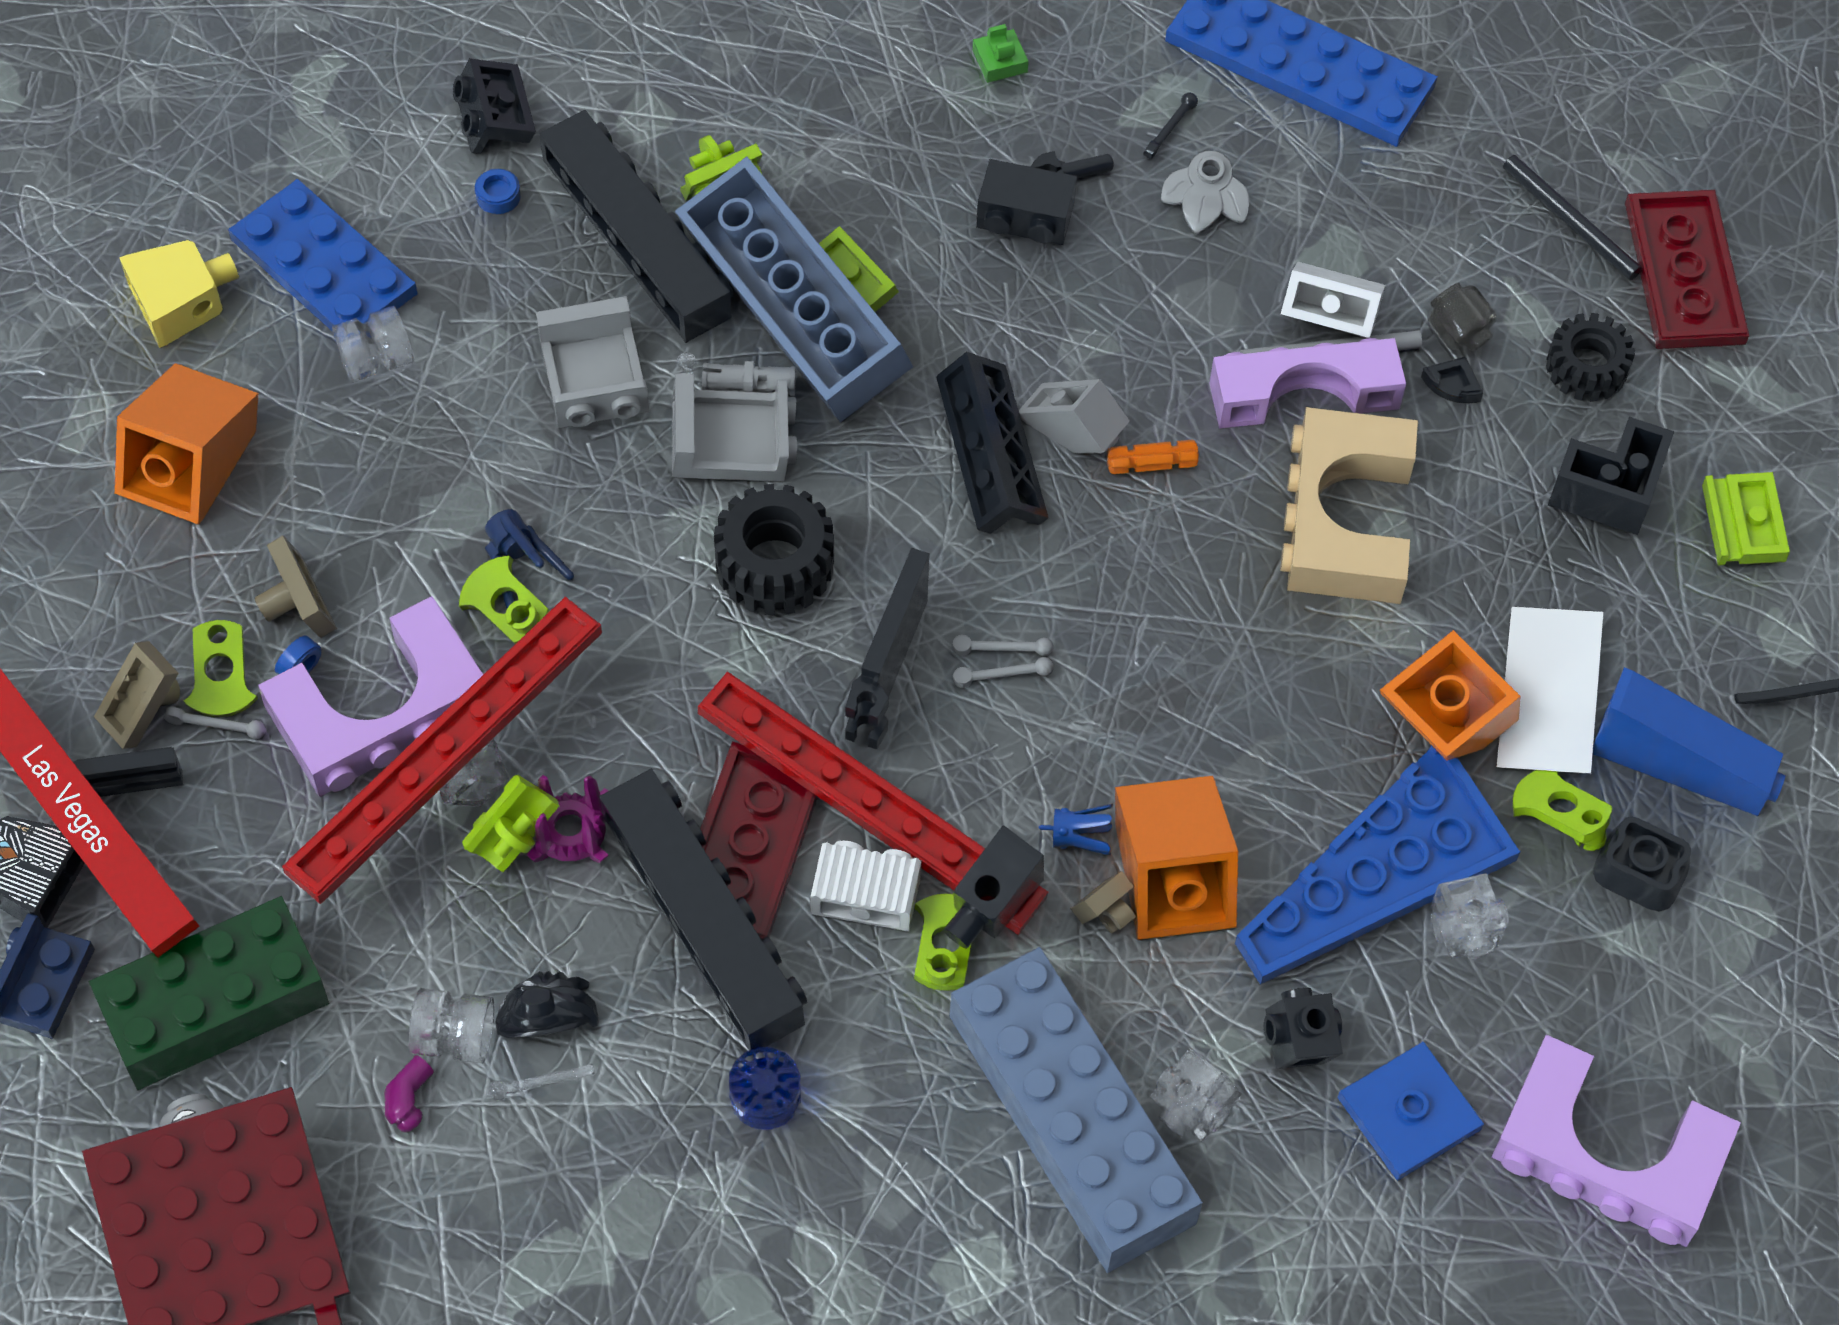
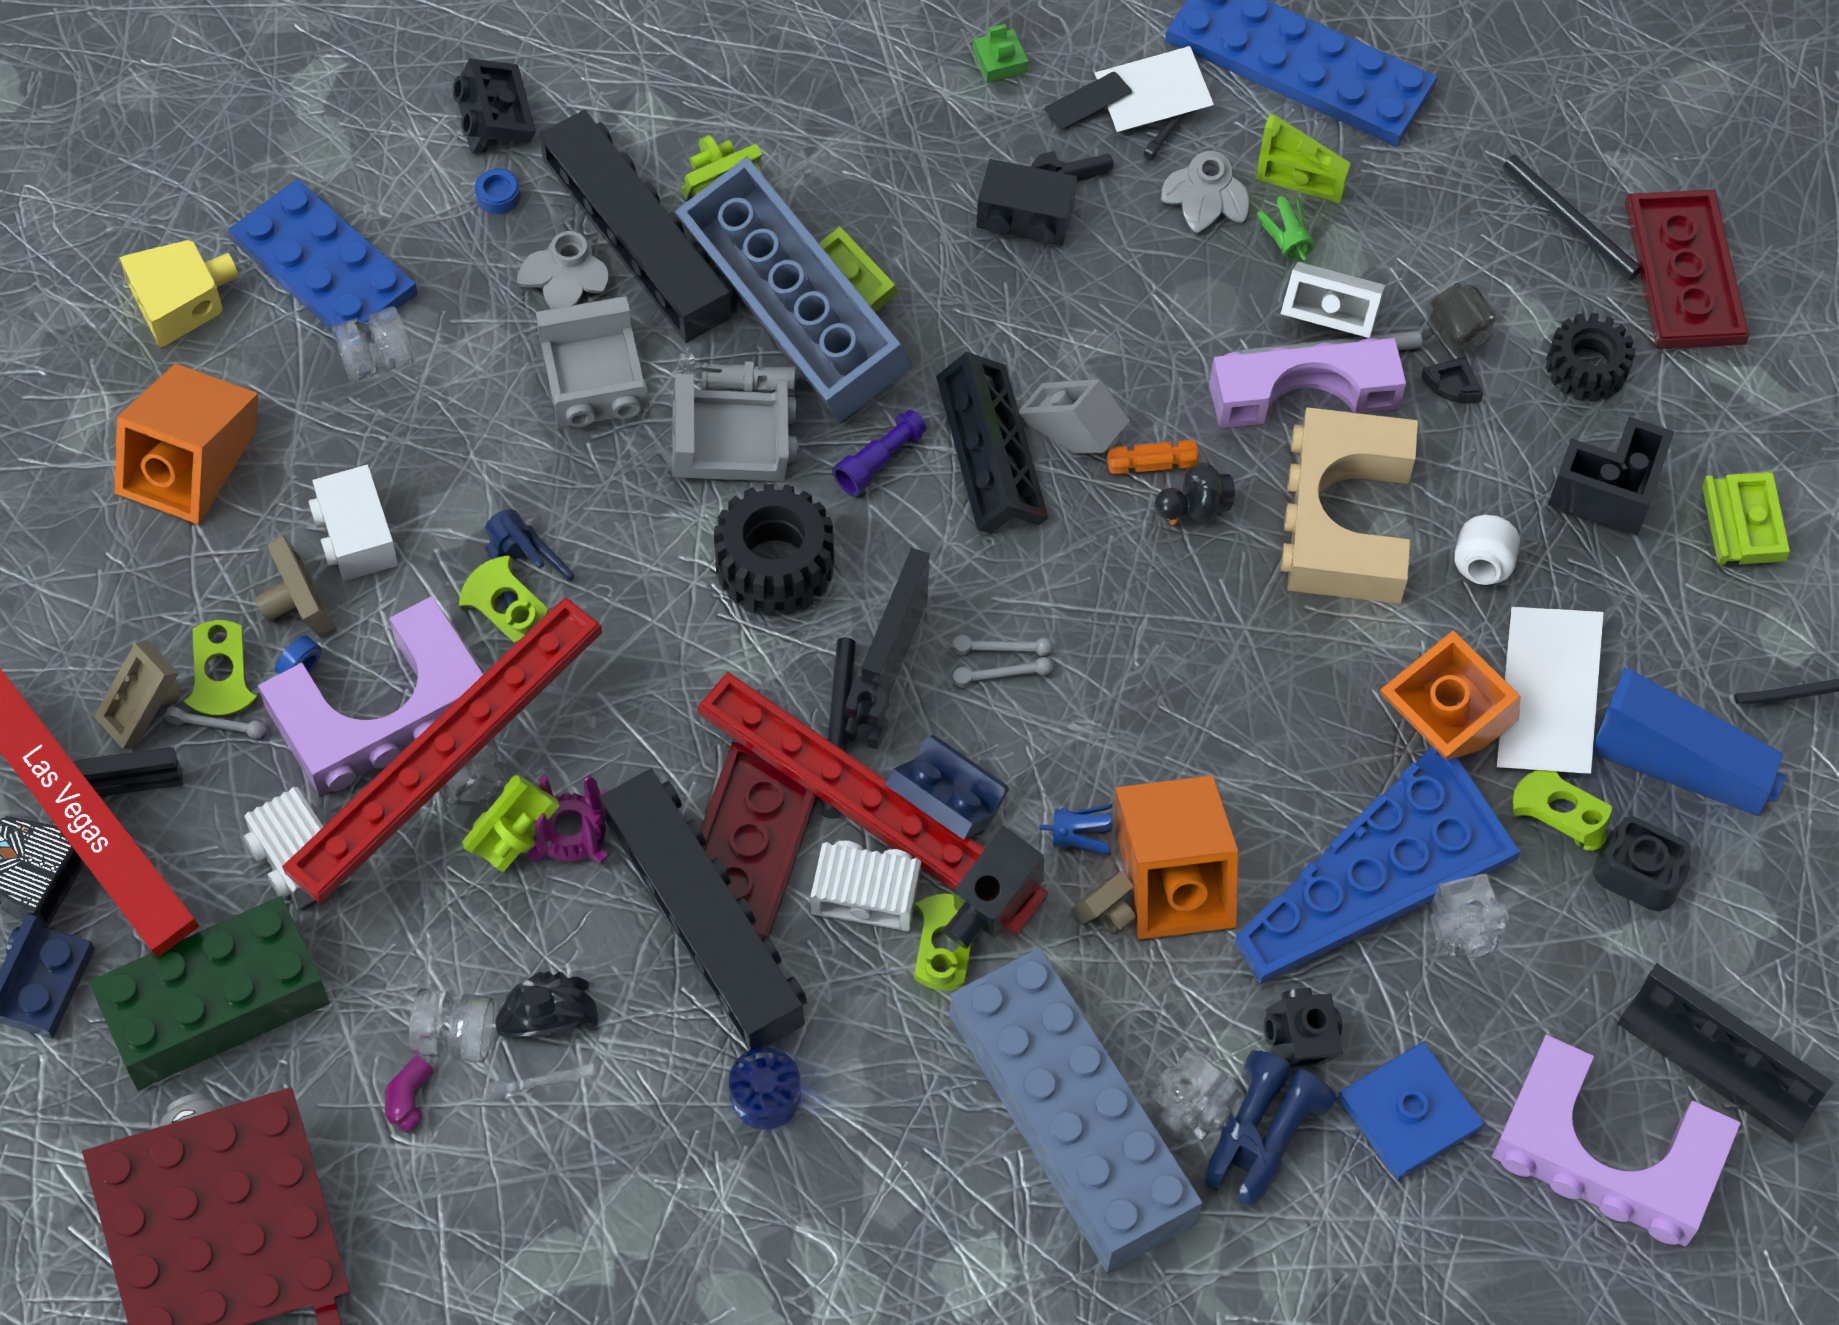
(277, 834): none -> white brick
(354, 522): none -> white brick
(564, 277): none -> light grey plate
(840, 691): none -> black bar
(856, 471): none -> dark purple piece
(949, 788): none -> dark blue bracket
(1088, 100): none -> black sticker
(1160, 89): none -> white sticker
(1201, 498): none -> black animal
(1240, 1140): none -> dark blue piece
(1296, 240): none -> bright green piece
(1300, 163): none -> lime wing
(1487, 549): none -> white head
(1725, 1054): none -> black fence

